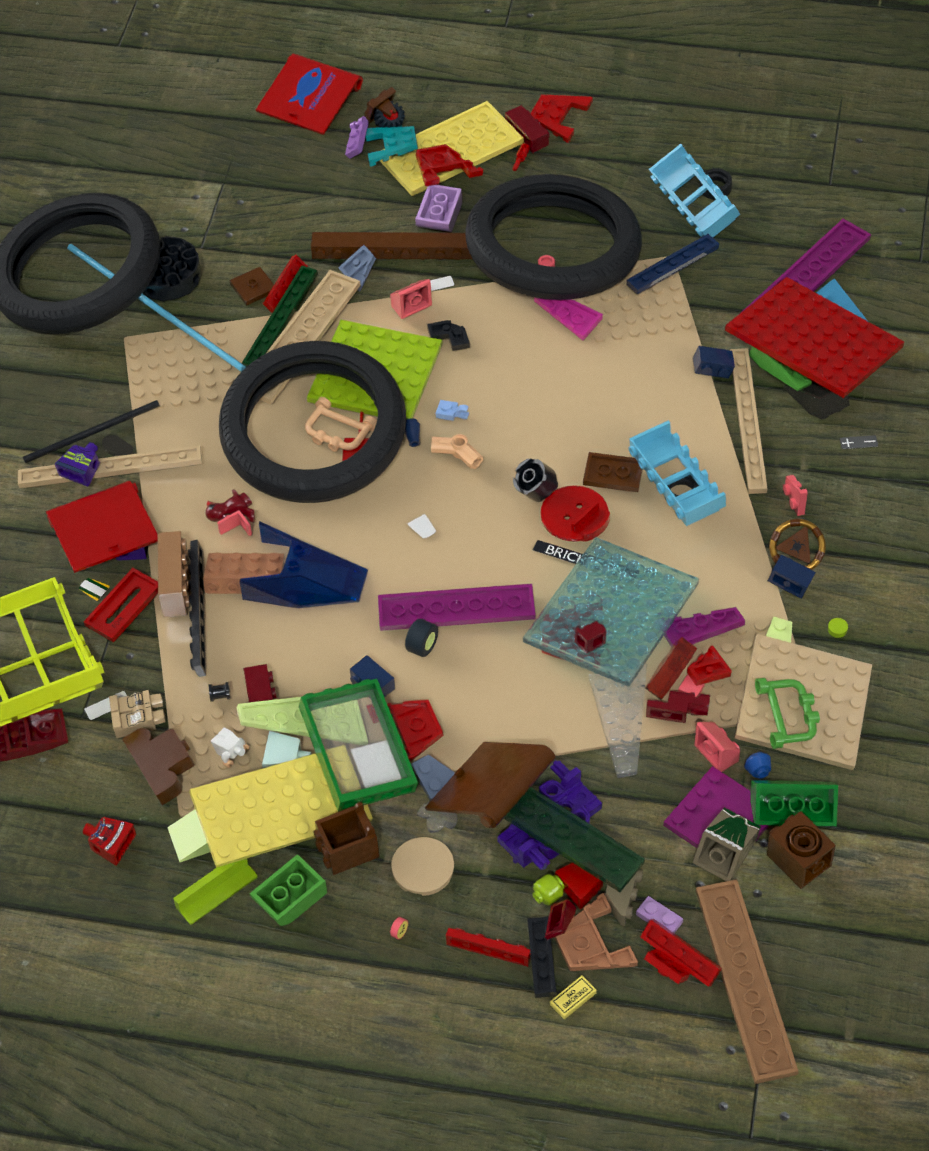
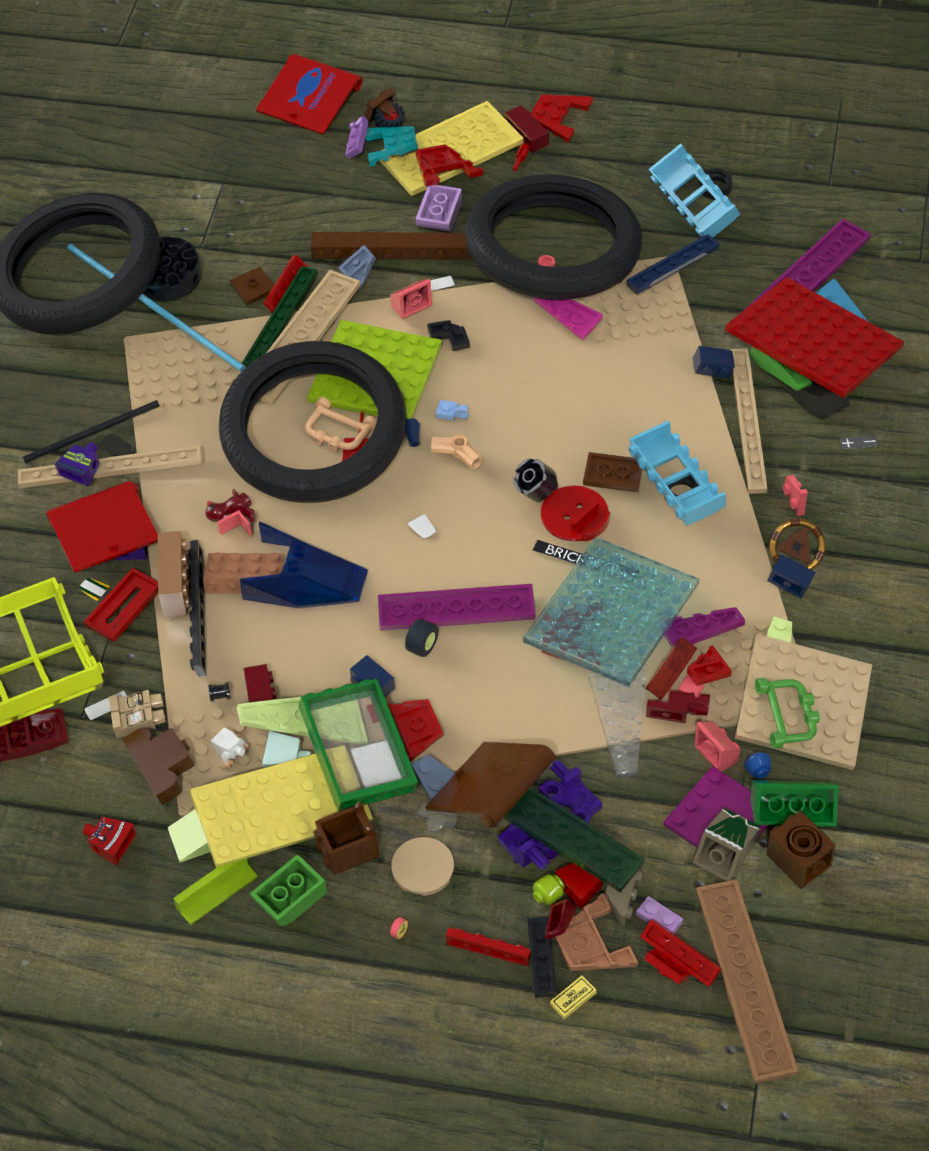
(590, 636): dark red brick -> none
(837, 627): lime tile -> none

